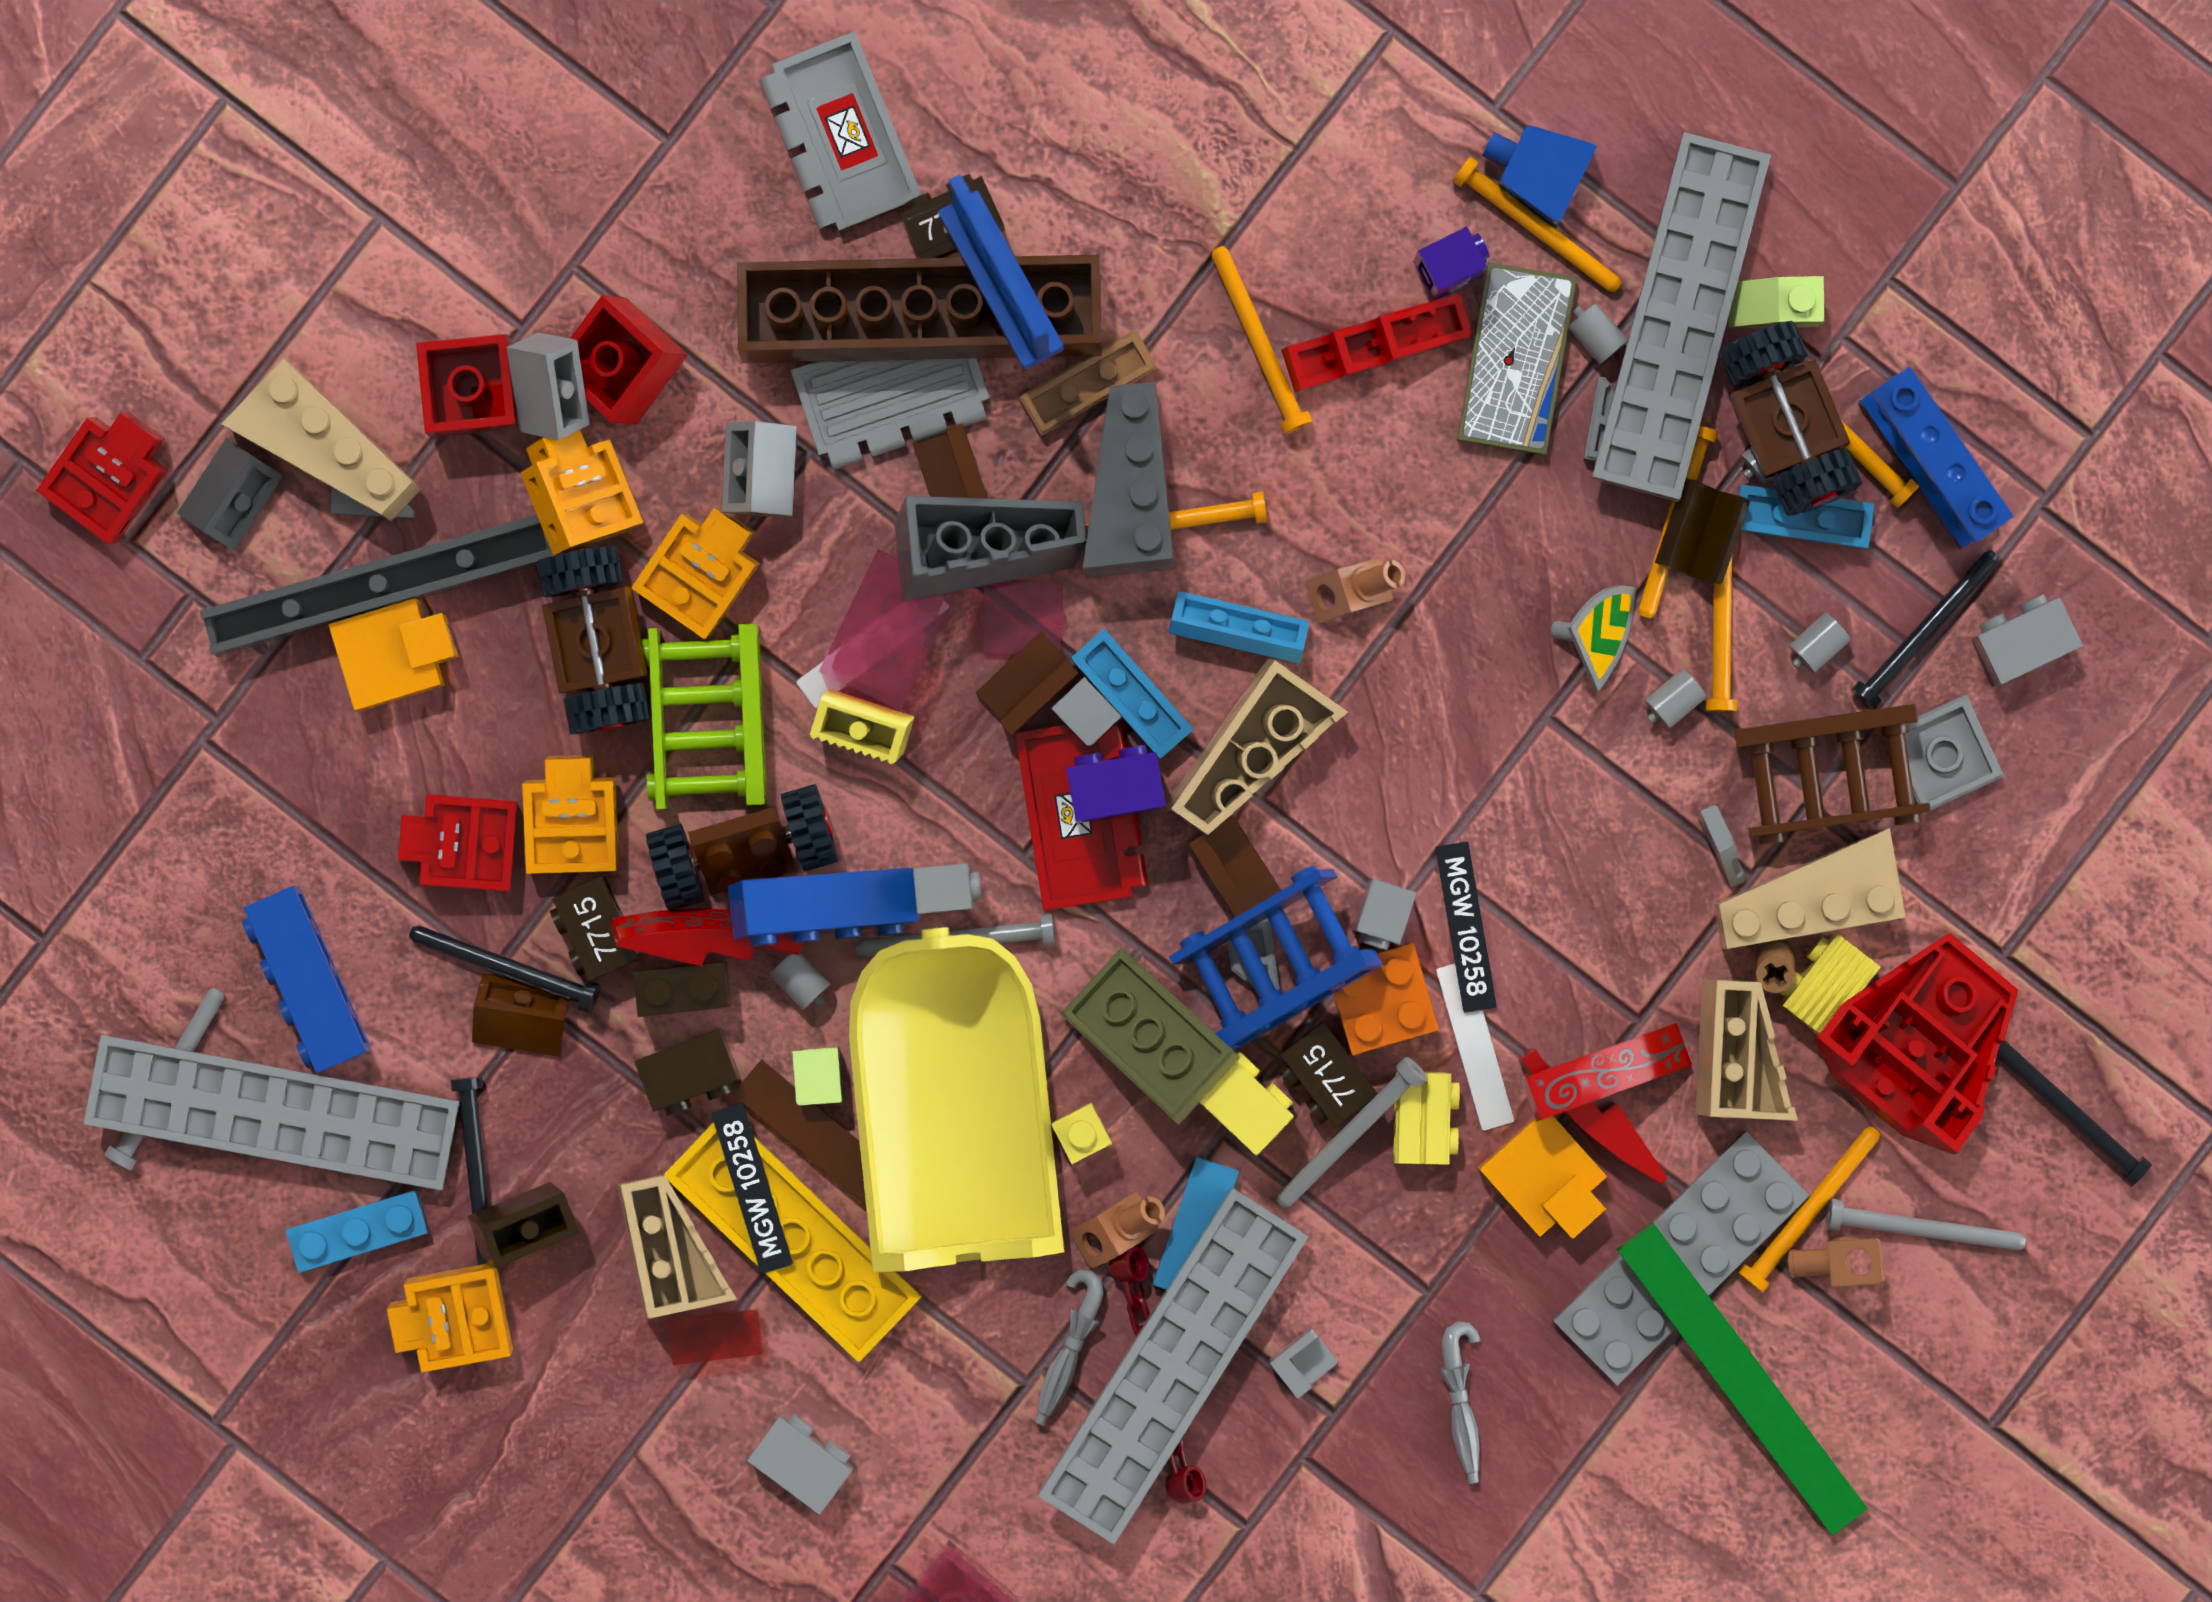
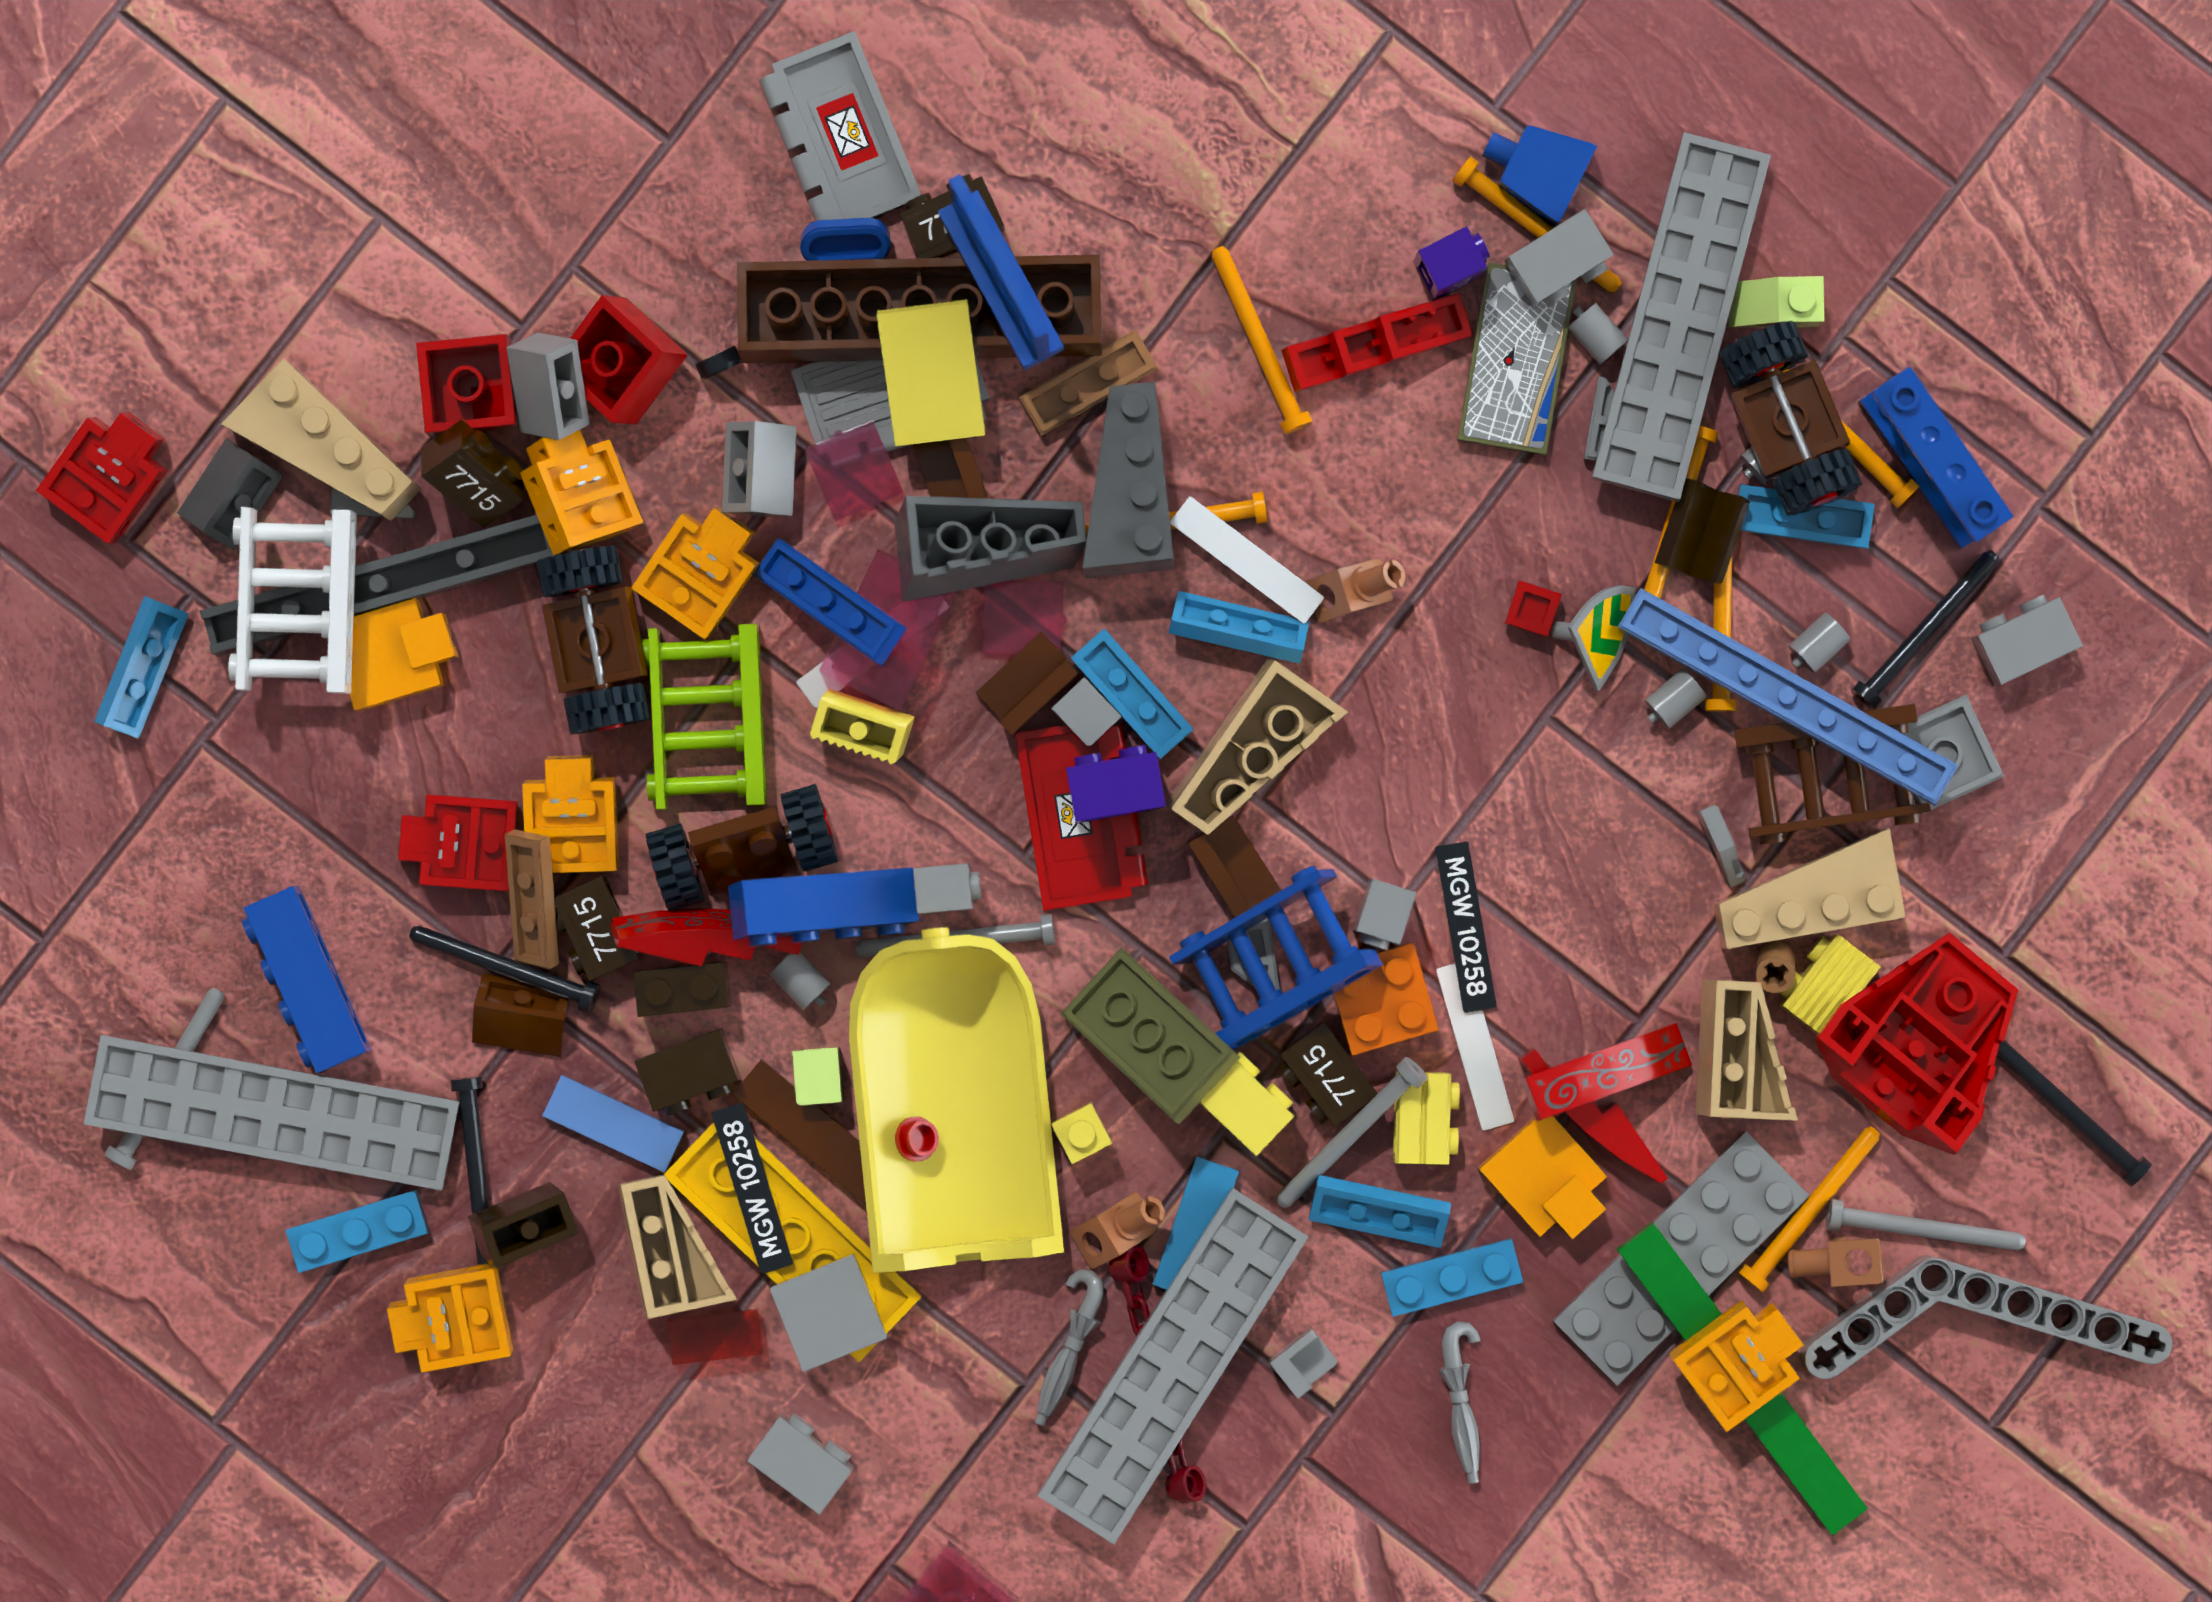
(141, 667): none -> dark azure plate
(333, 624): none -> white fence
(472, 473): none -> dark brown brick
(532, 899): none -> medium nougat tile
(613, 1123): none -> medium blue tile
(718, 363): none -> black tile
(828, 1312): none -> light grey tile
(830, 601): none -> blue tile
(845, 239): none -> blue tile
(853, 470): none -> clear pink piece
(916, 1139): none -> red plate
(931, 372): none -> light yellow tile
(1247, 560): none -> white sticker
(1379, 1211): none -> dark azure plate
(1451, 1277): none -> dark azure plate
(1532, 608): none -> red plate
(1560, 258): none -> light grey brick
(1739, 1361): none -> light orange piece
(1788, 697): none -> medium blue tile
(1993, 1304): none -> light grey beam

